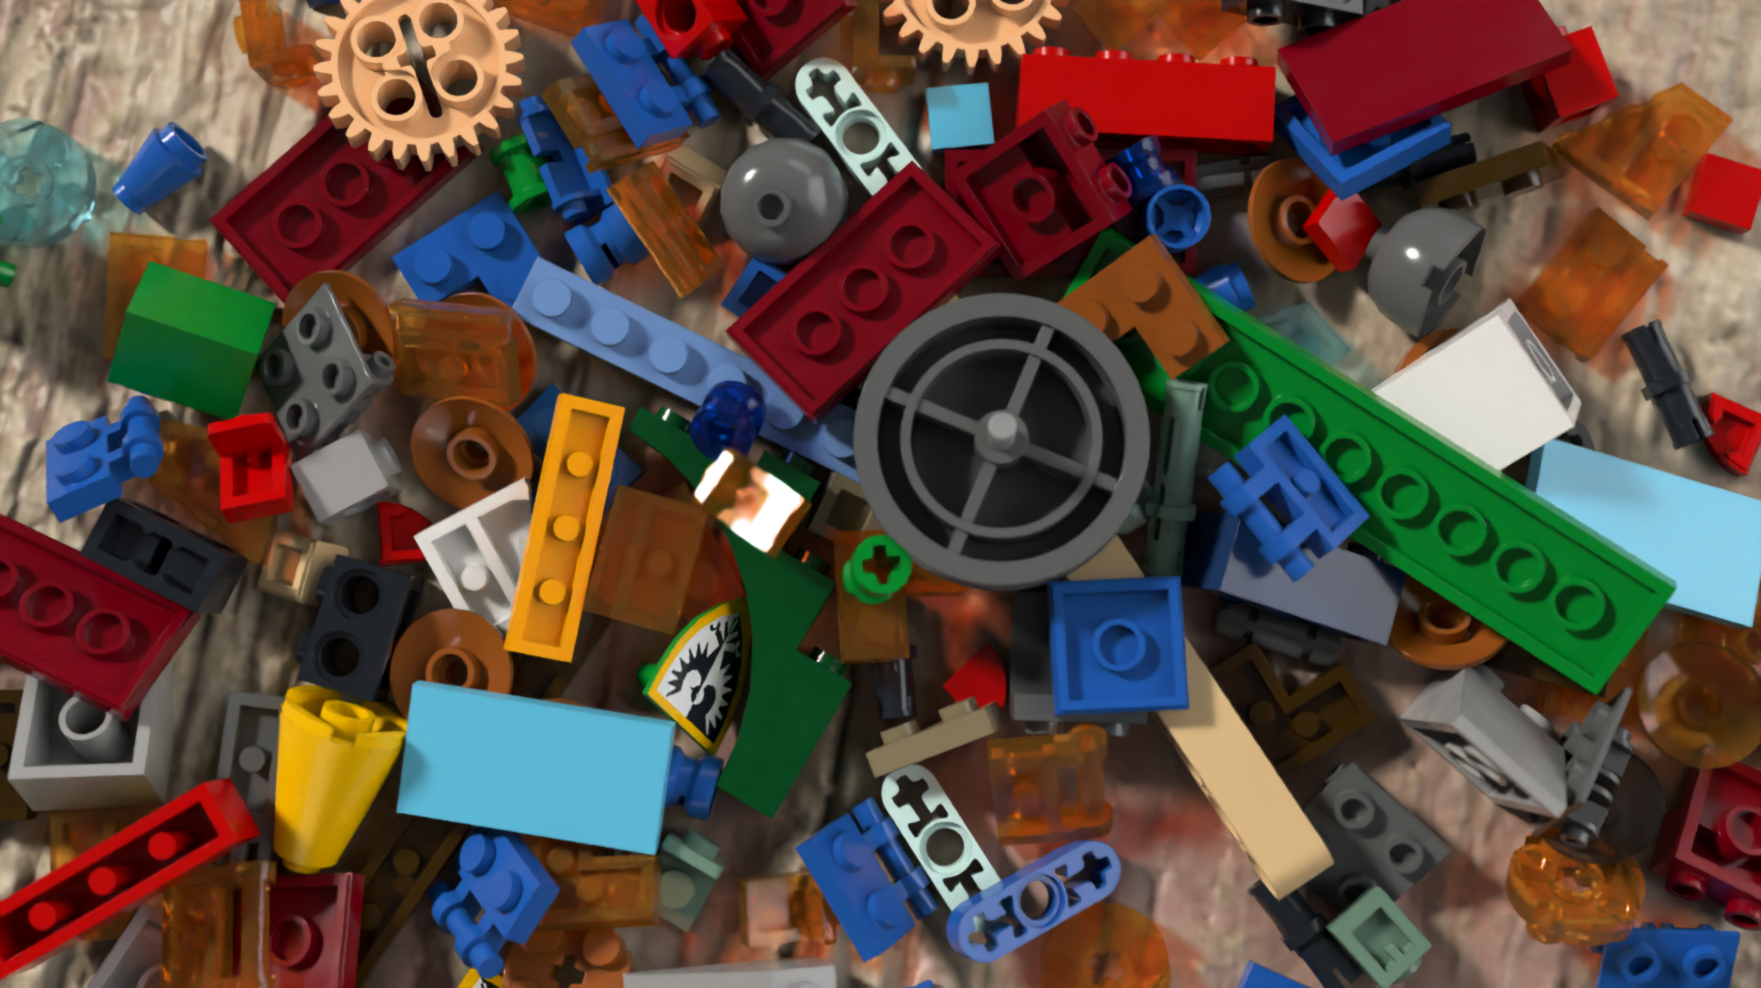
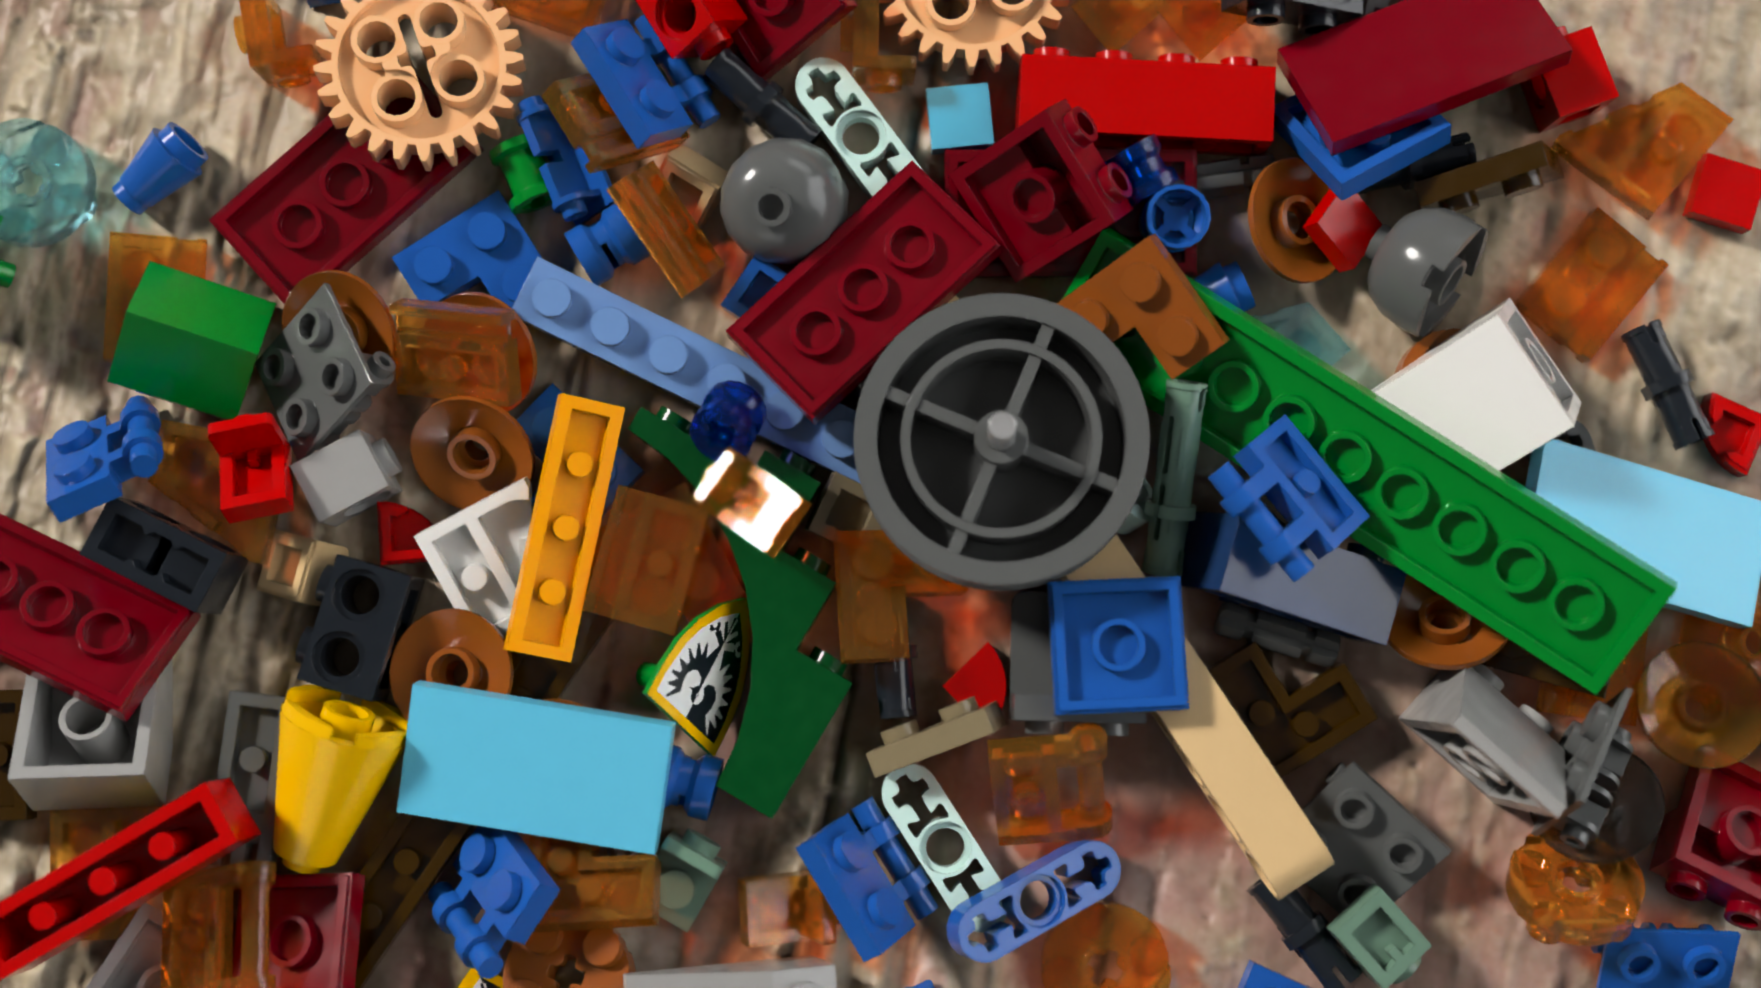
(887, 556): green bush -> none

